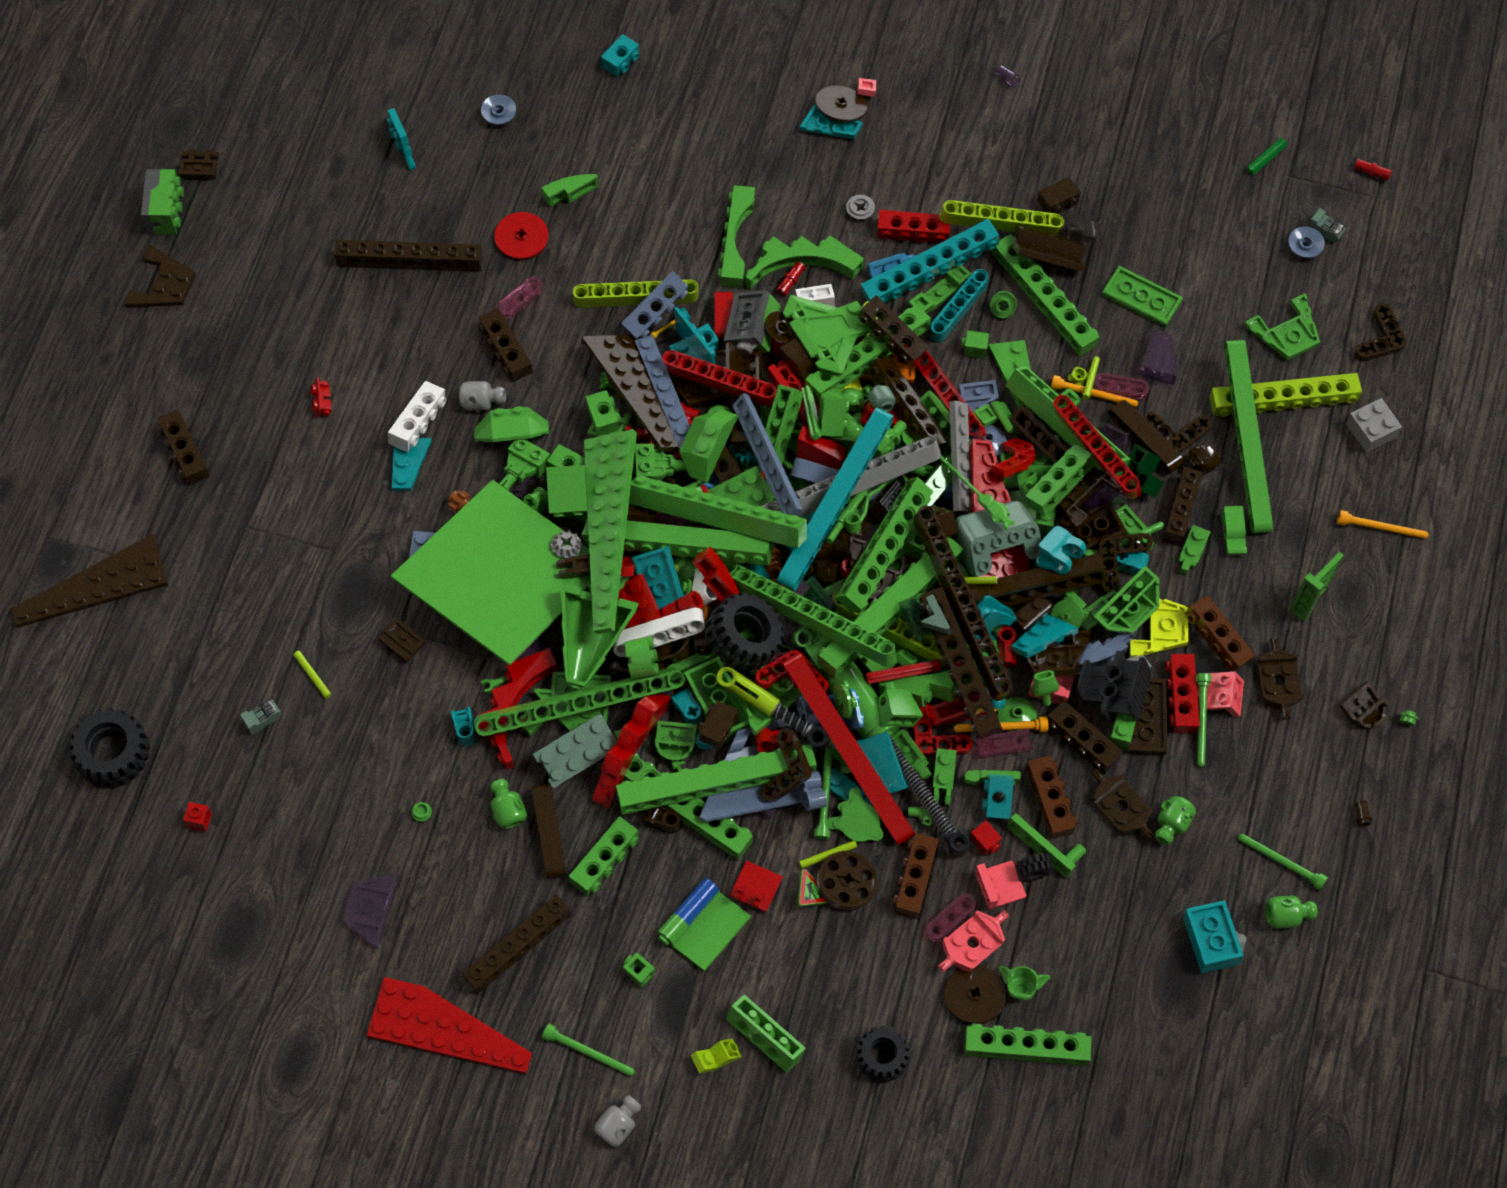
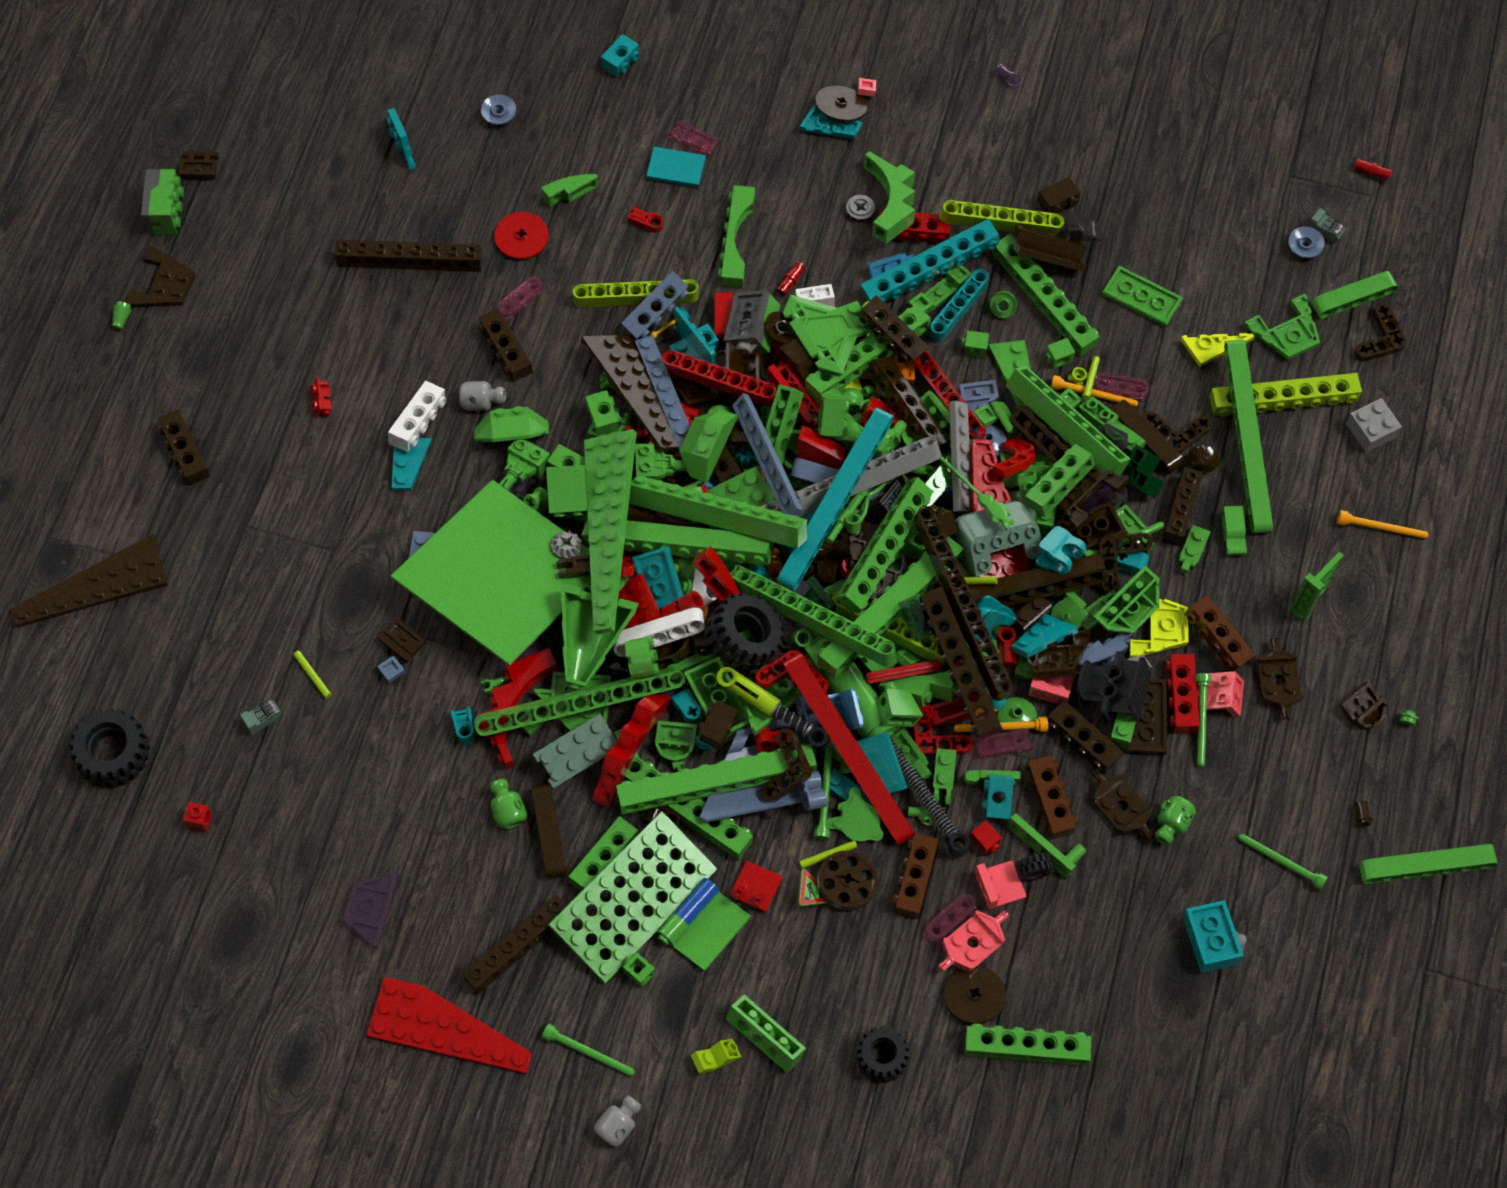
(120, 314): none -> bright green cone
(391, 669): none -> sand blue plate
(421, 812): bright green plate -> none
(458, 500): dark orange gear -> none
(619, 896): none -> bright green piece
(643, 219): none -> red piece
(676, 167): none -> teal tile
(694, 137): none -> clear pink plate
(811, 413): bright green axle -> none
(827, 254): bright green arch -> none
(843, 700): bright green piece -> none
(882, 397): sand green head -> none
(898, 185): none -> bright green arch
(937, 621): sand green slope -> none
(1022, 670): none -> bright green plate
(1022, 981): bright green piece -> none
(1044, 685): bright green piece -> none
(1059, 353): none -> bright green brick
(1099, 415): none -> bright green slope
(1101, 453): red beam -> none
(1159, 358): clear purple slope -> none
(1208, 348): none -> neon yellow wing
(1266, 156): green axle -> none
(1288, 911): bright green piece -> none
(1354, 294): none -> bright green beam
(1427, 864): none -> bright green beam

